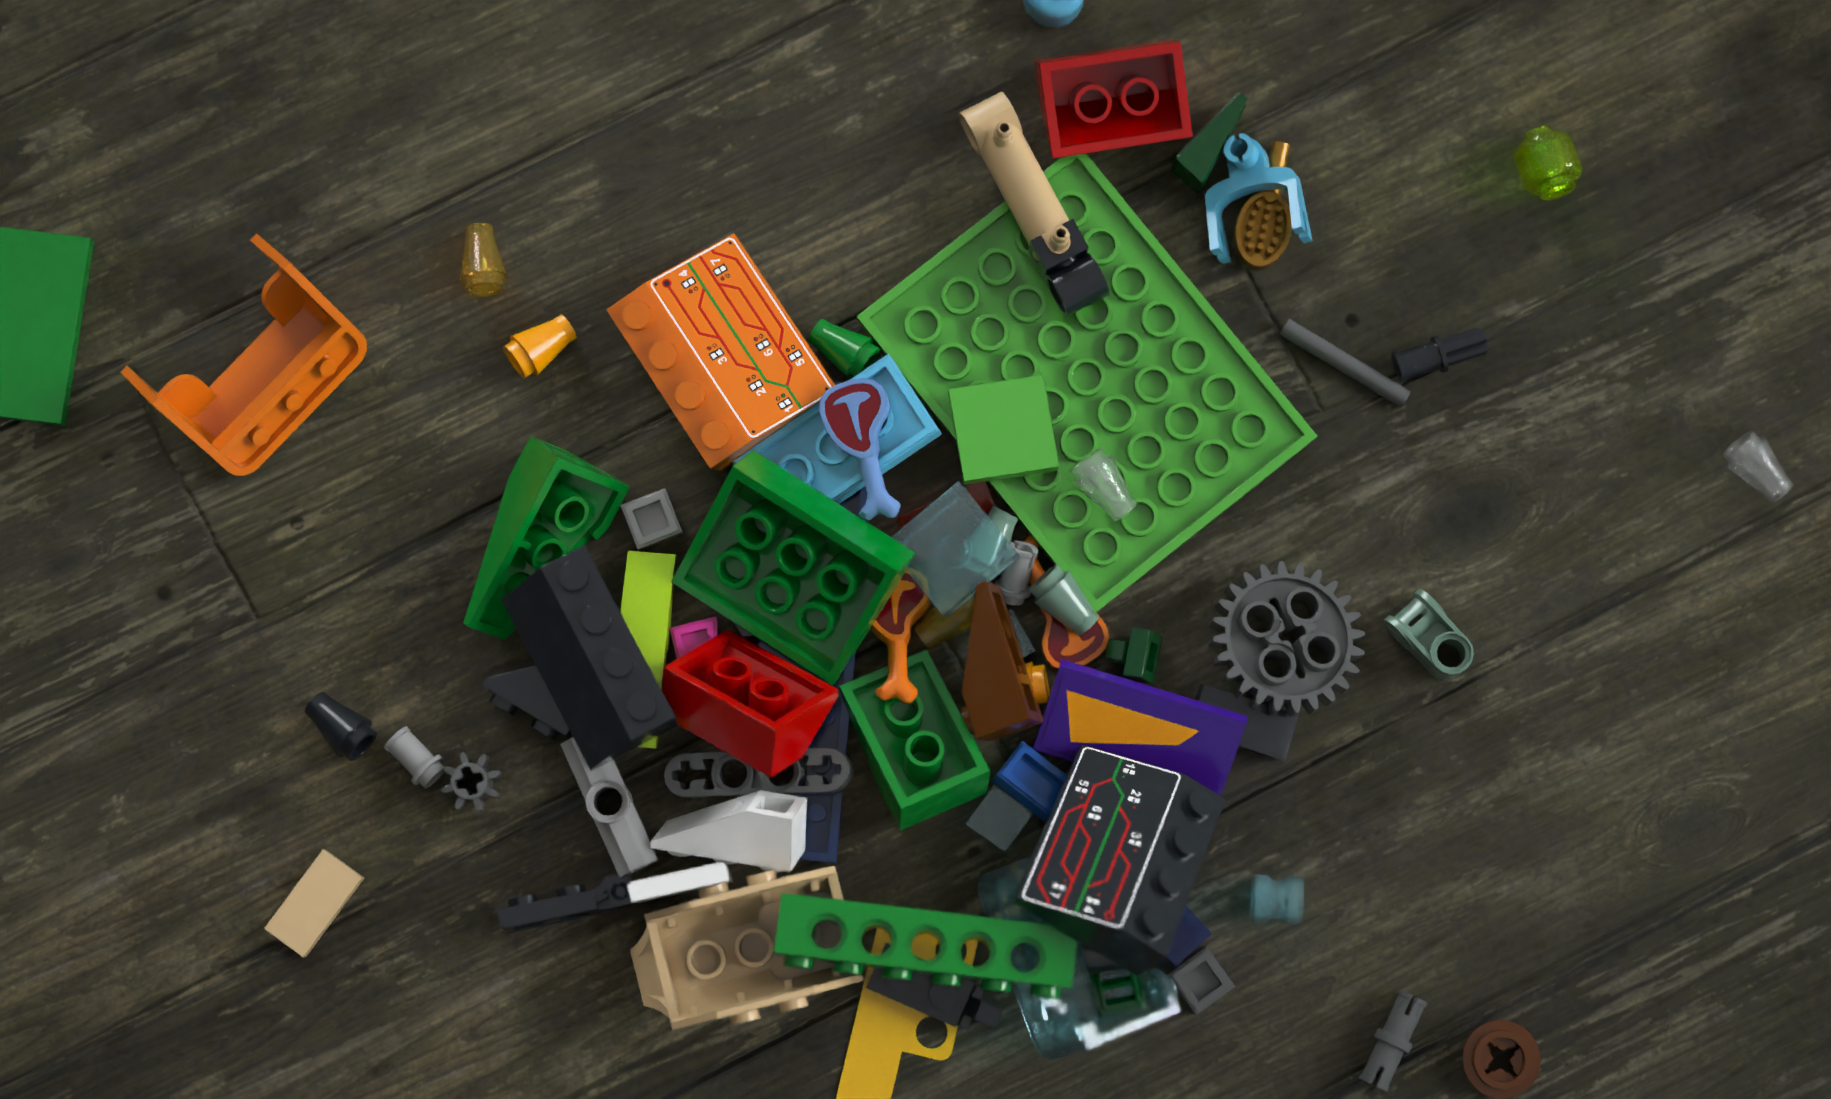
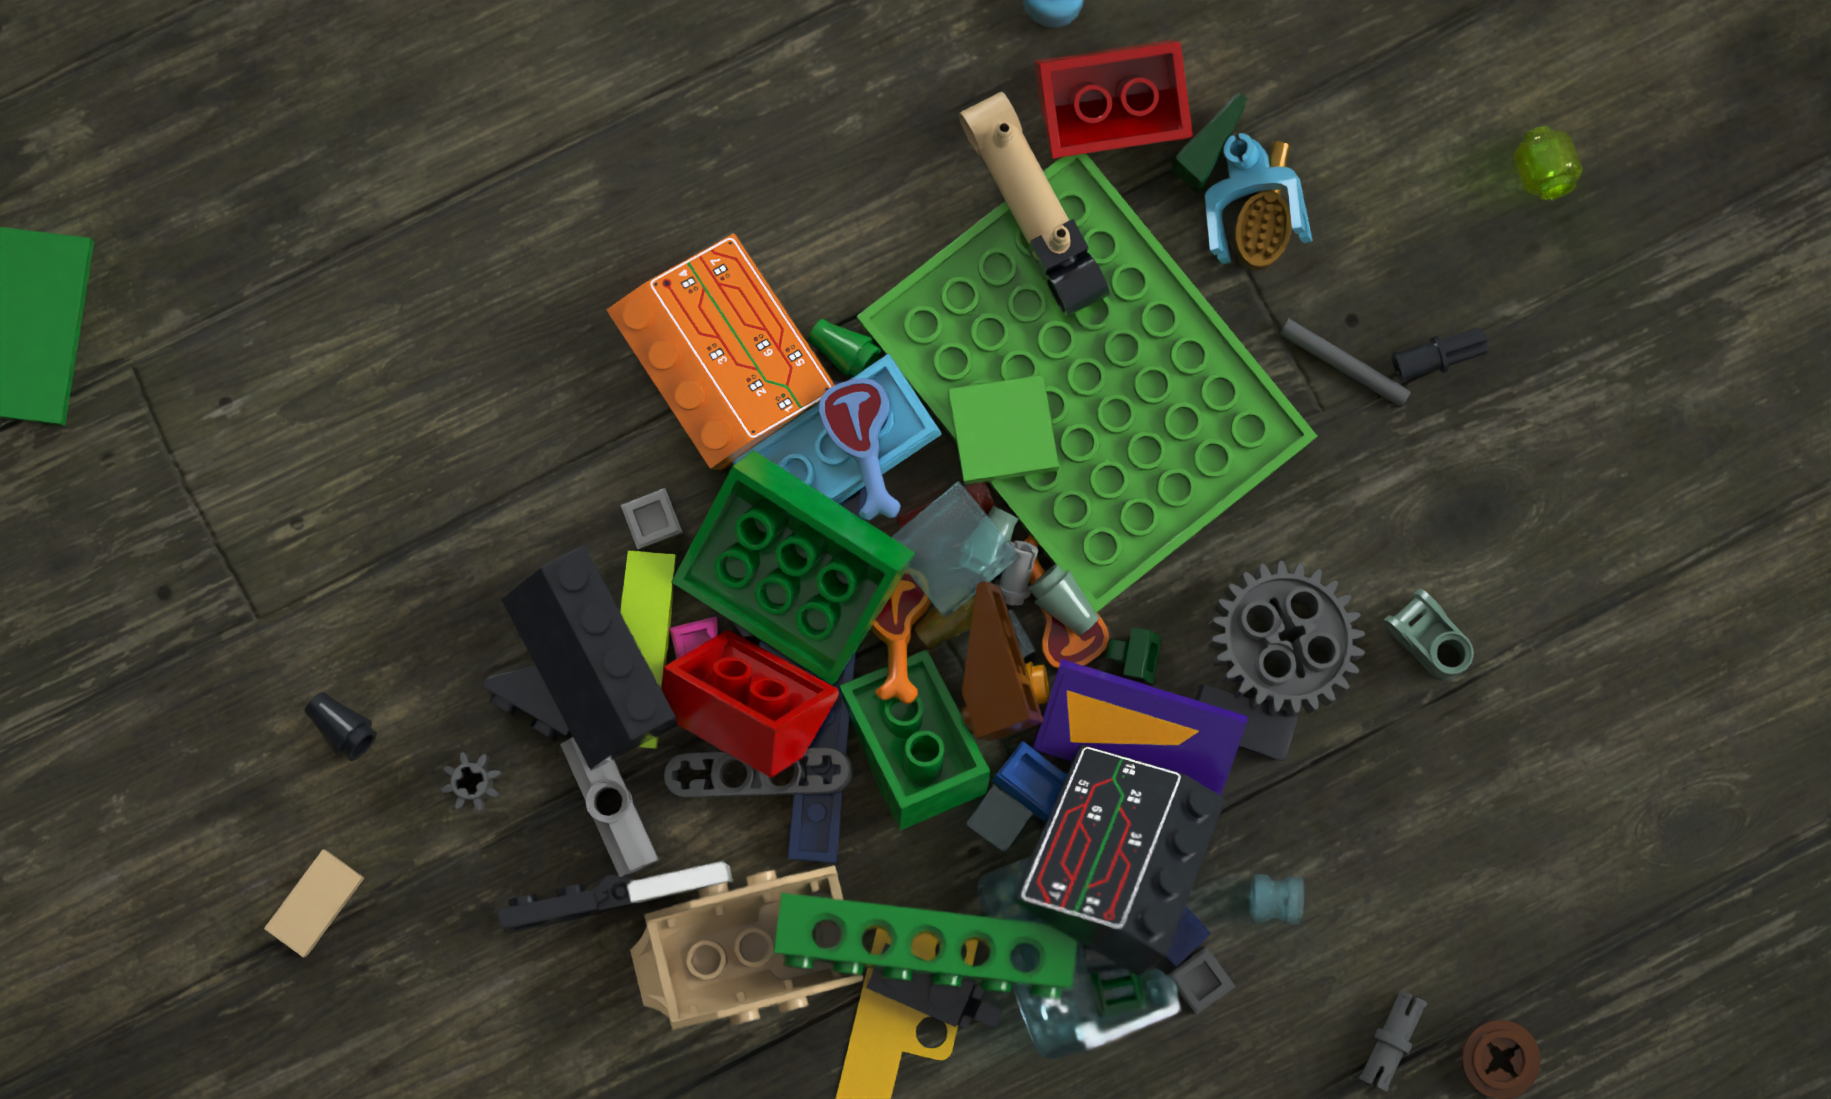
(272, 381): orange windscreen -> none
(415, 757): light grey pin -> none
(482, 264): clear yellow cone -> none
(538, 346): light orange cone -> none
(546, 511): green wedge -> none
(749, 830): white slope -> none
(1103, 483): clear cone -> none
(1757, 465): clear cone -> none

